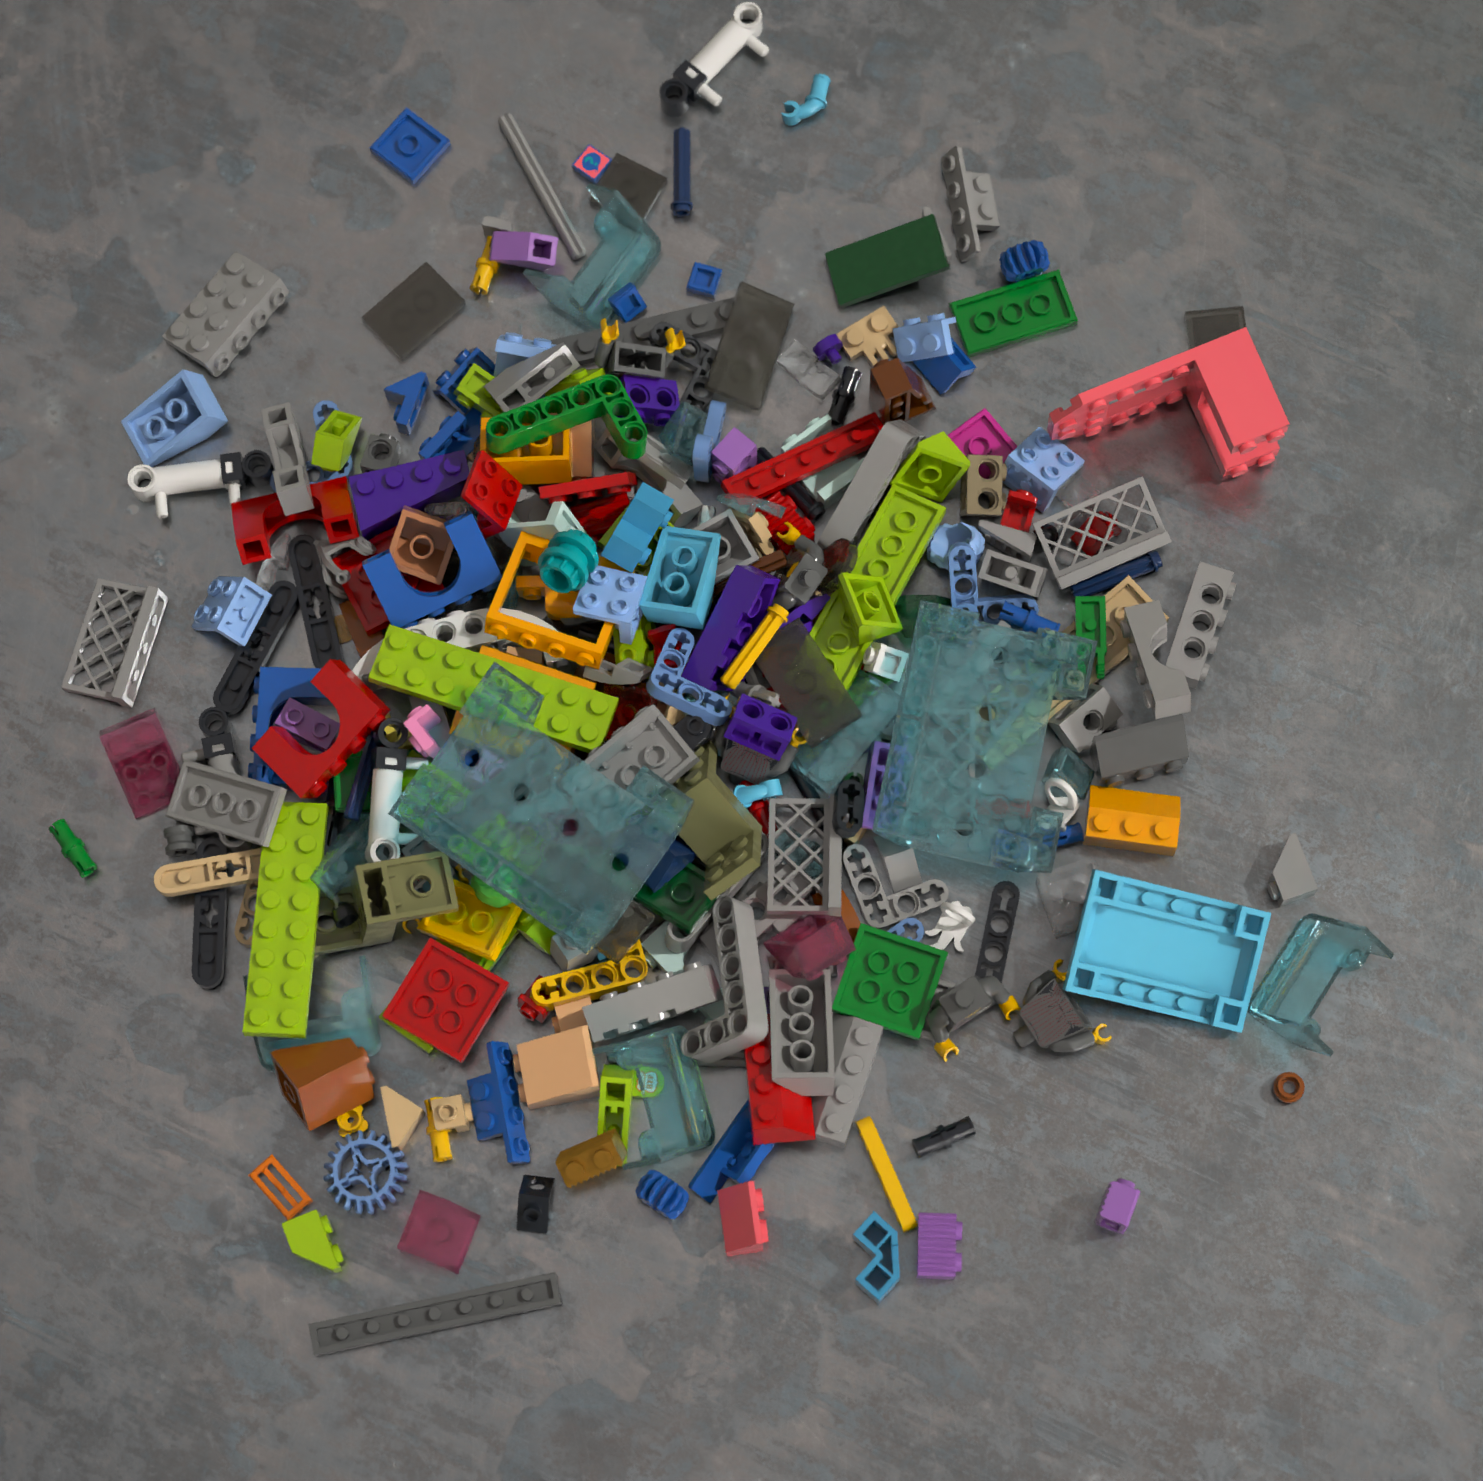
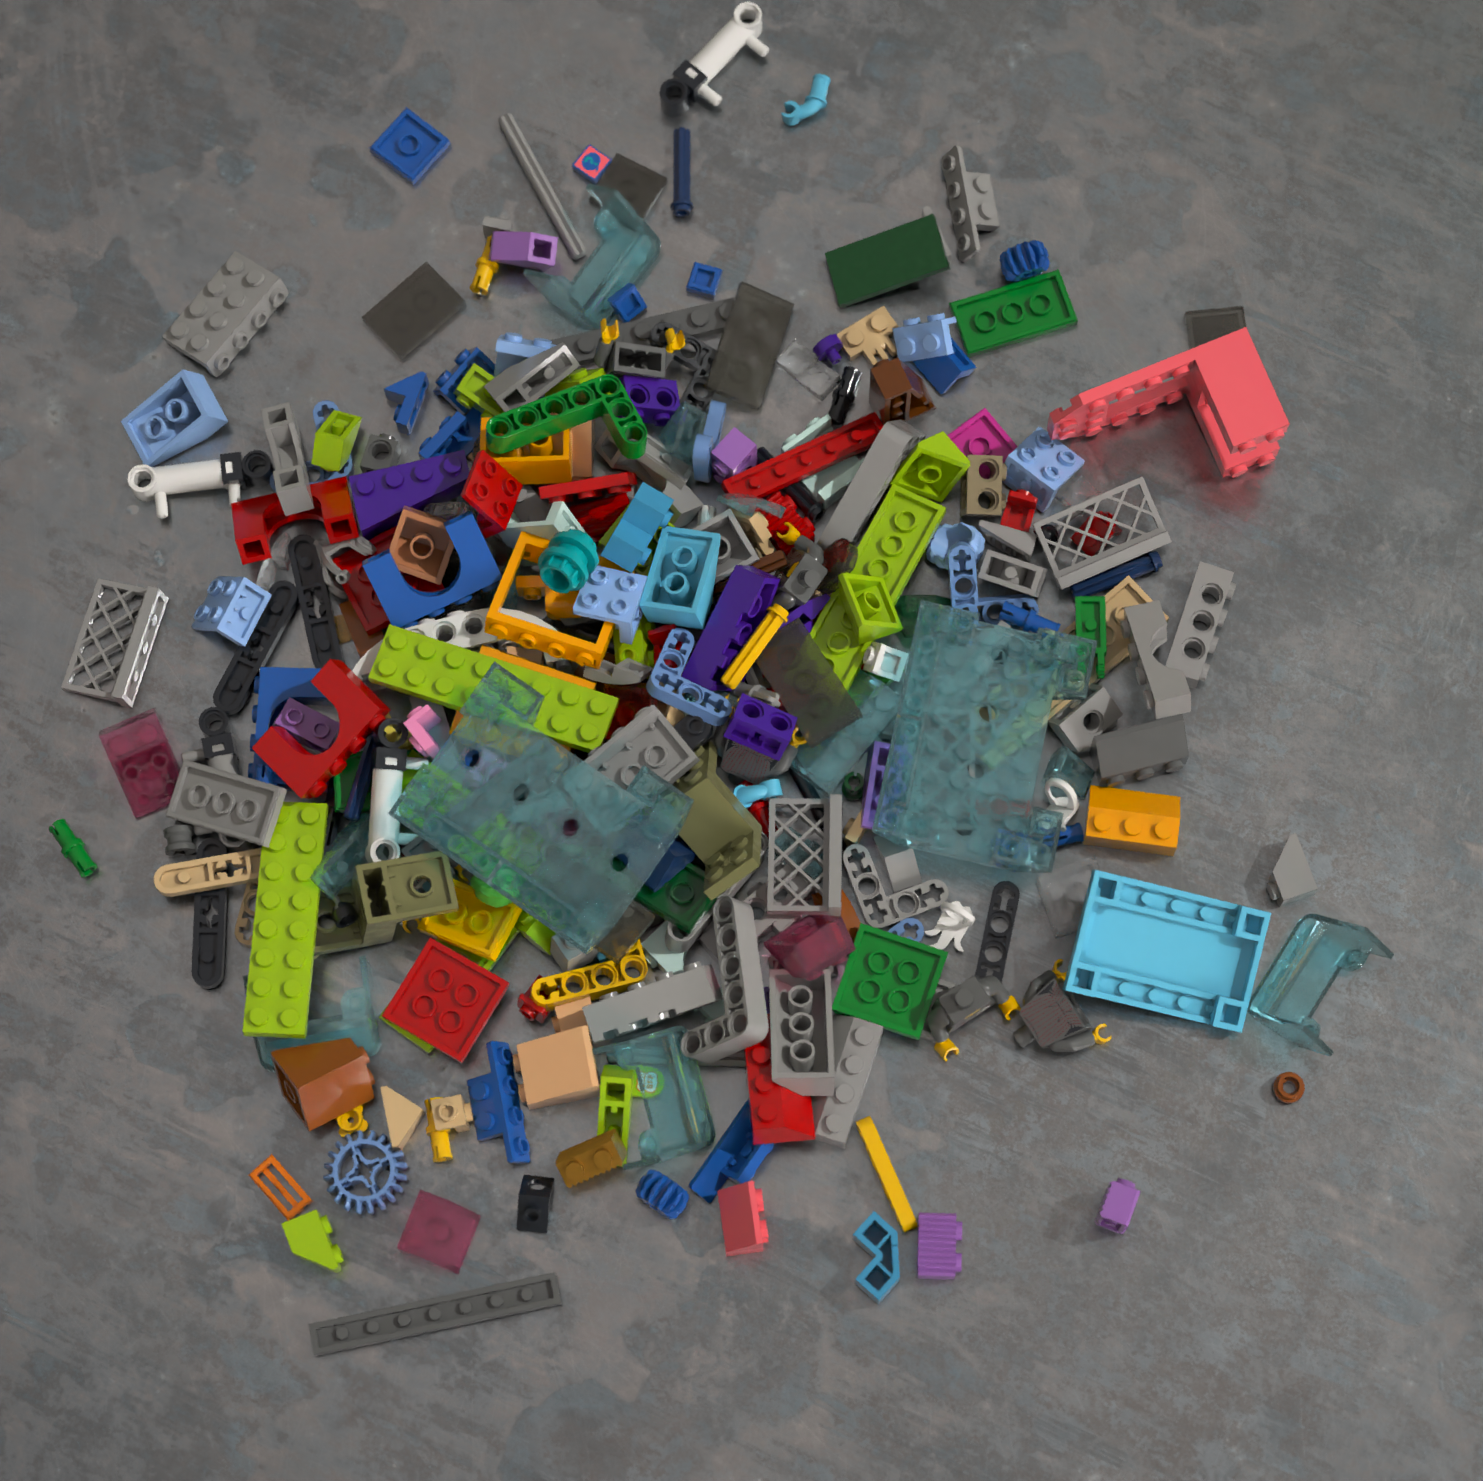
(841, 808): black beam -> none
(943, 1137): black pin -> none

